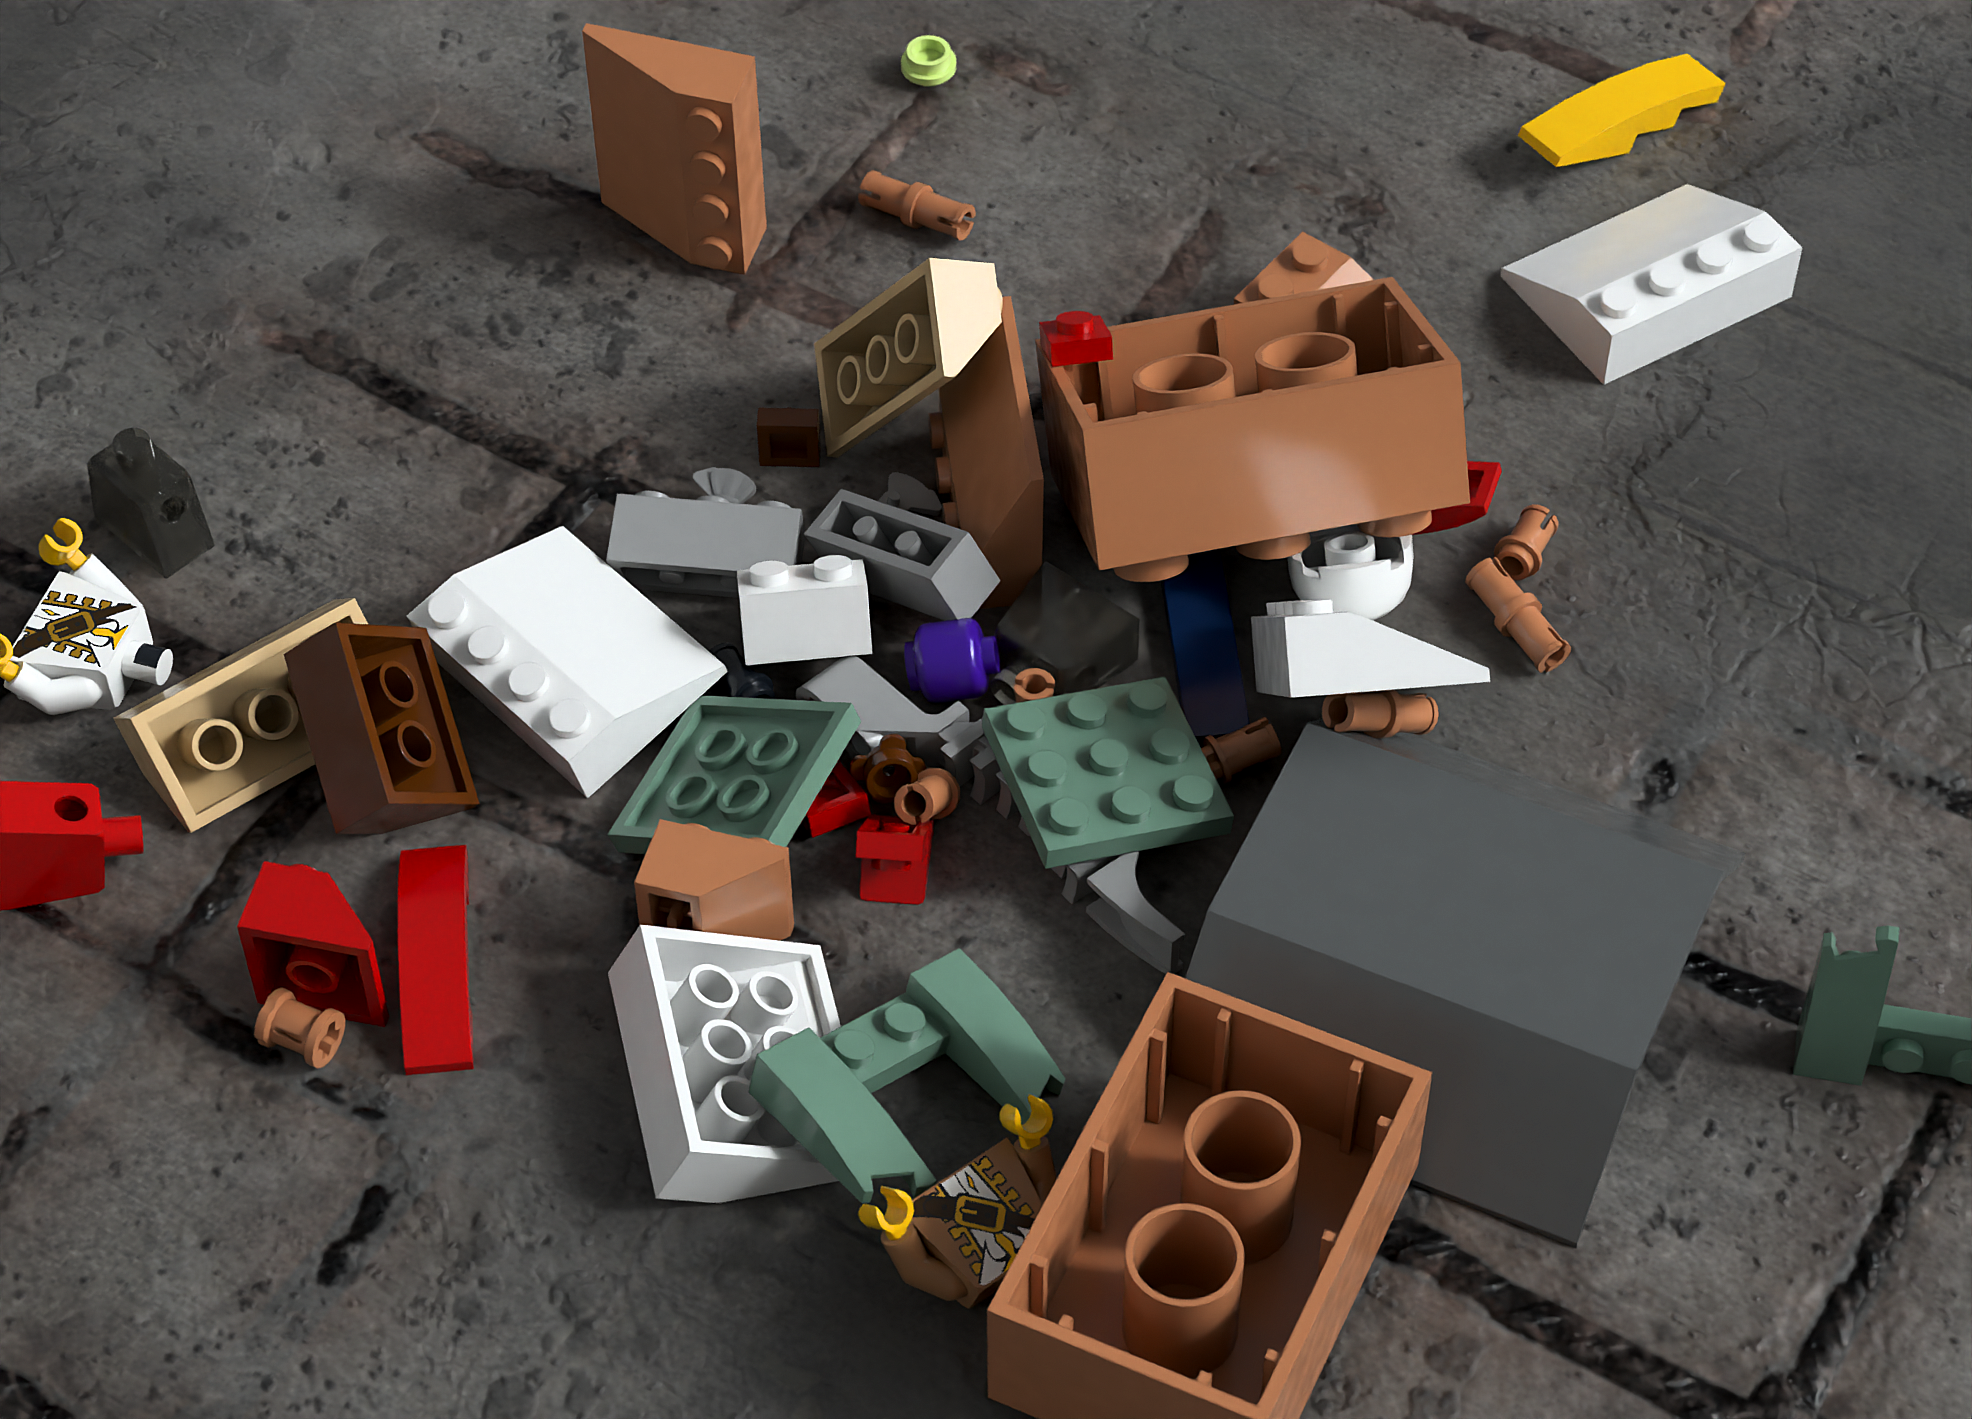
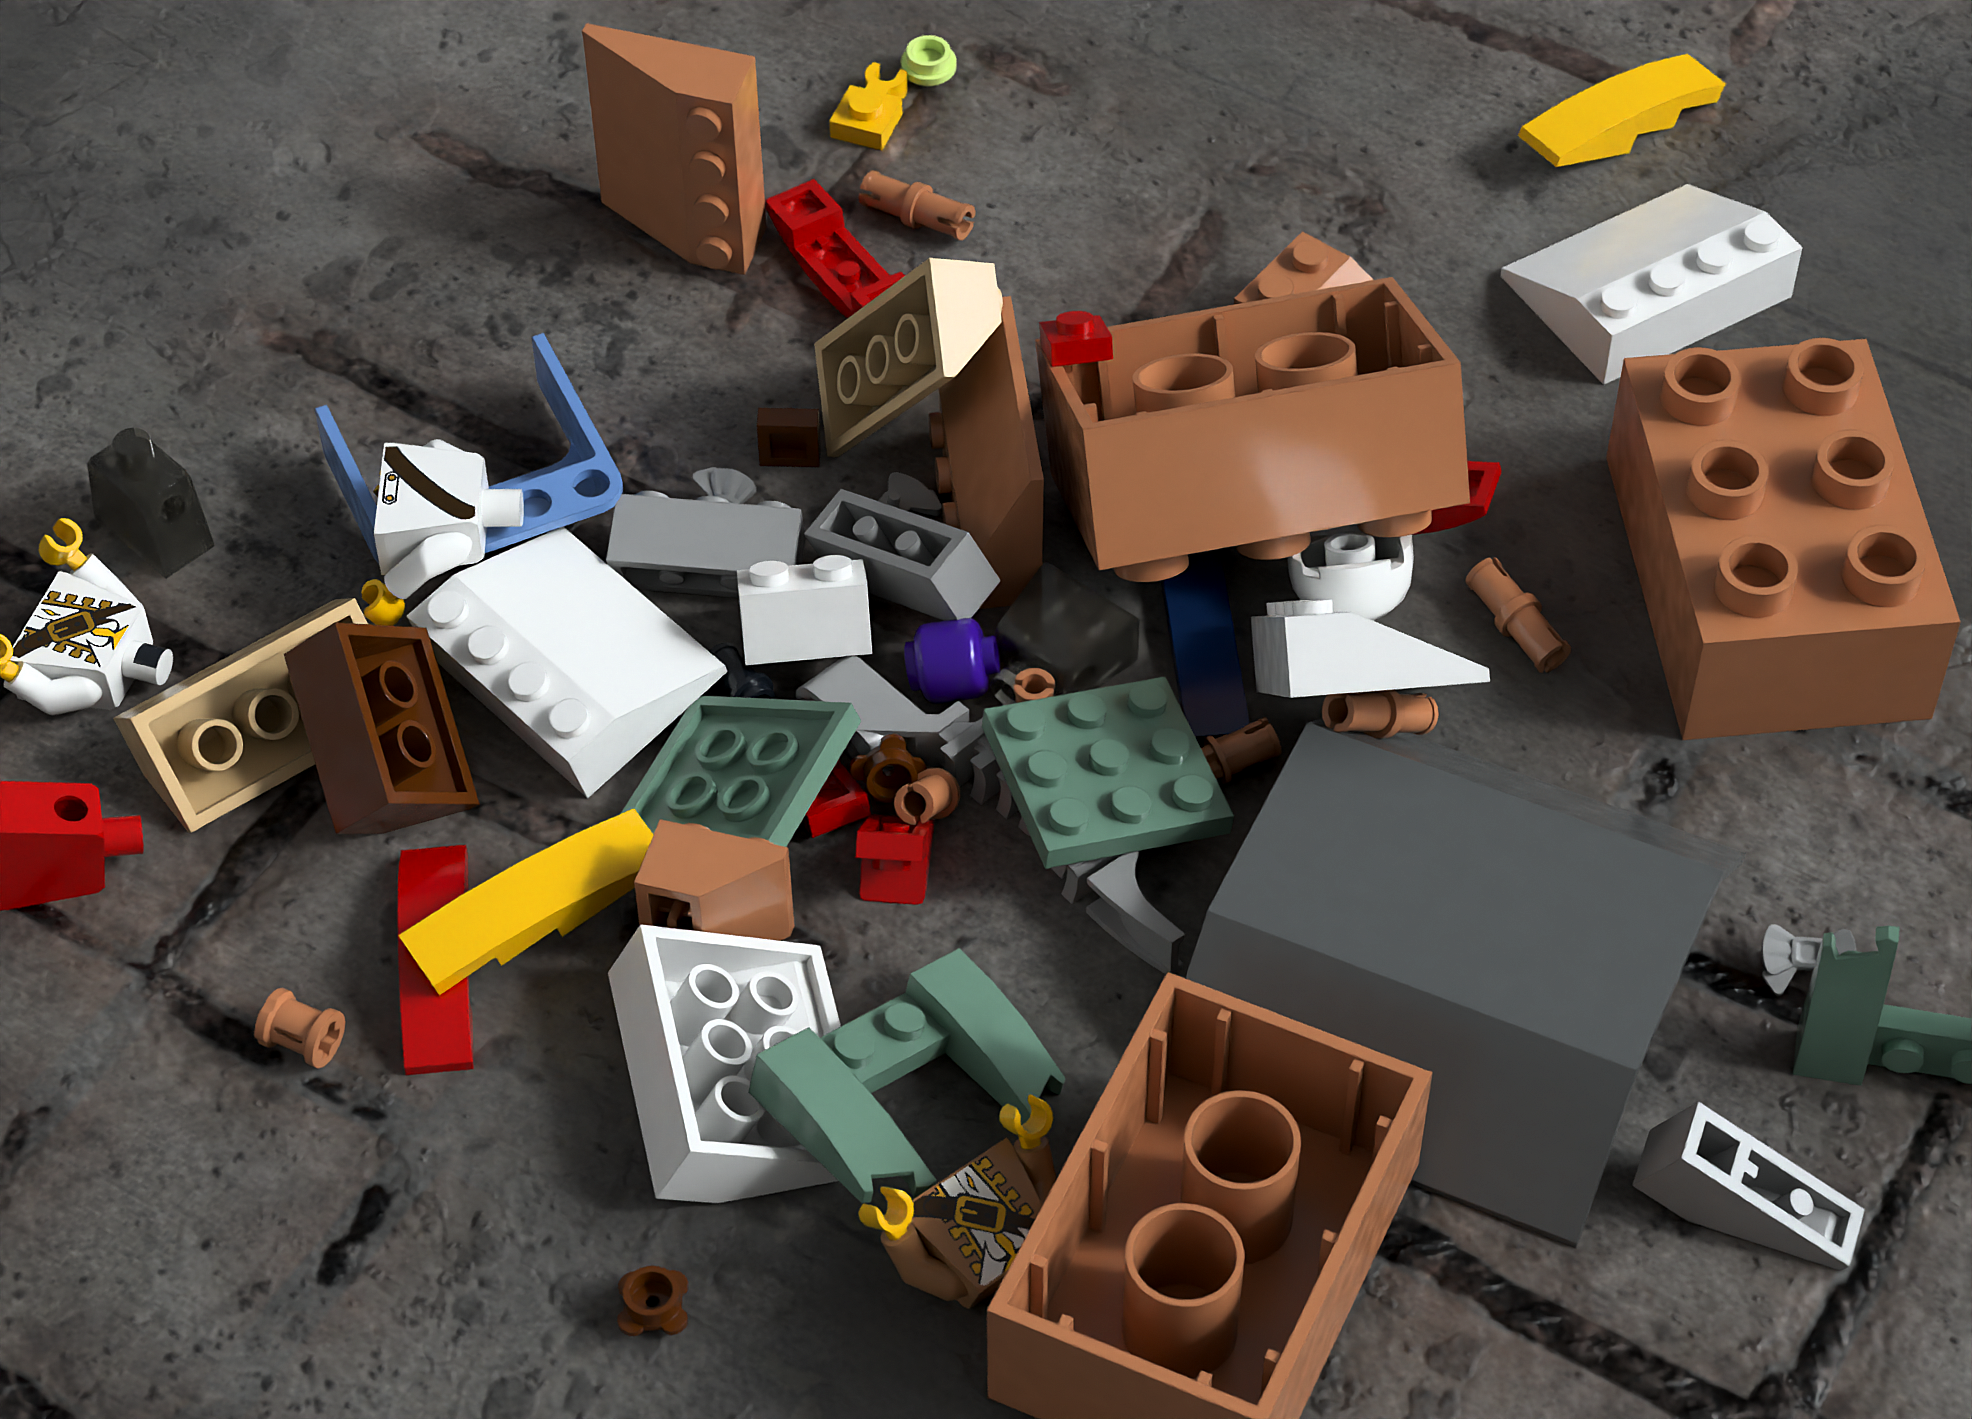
(311, 942): red slope -> none
(431, 520): none -> white torso
(530, 900): none -> yellow slope
(553, 496): none -> medium blue windscreen
(652, 1284): none -> reddish brown plate
(825, 250): none -> red slope
(872, 112): none -> yellow plate
(1523, 547): nougat pin -> none
(1745, 1189): none -> light grey slope
(1779, 539): none -> nougat brick
(1785, 954): none -> light grey piece

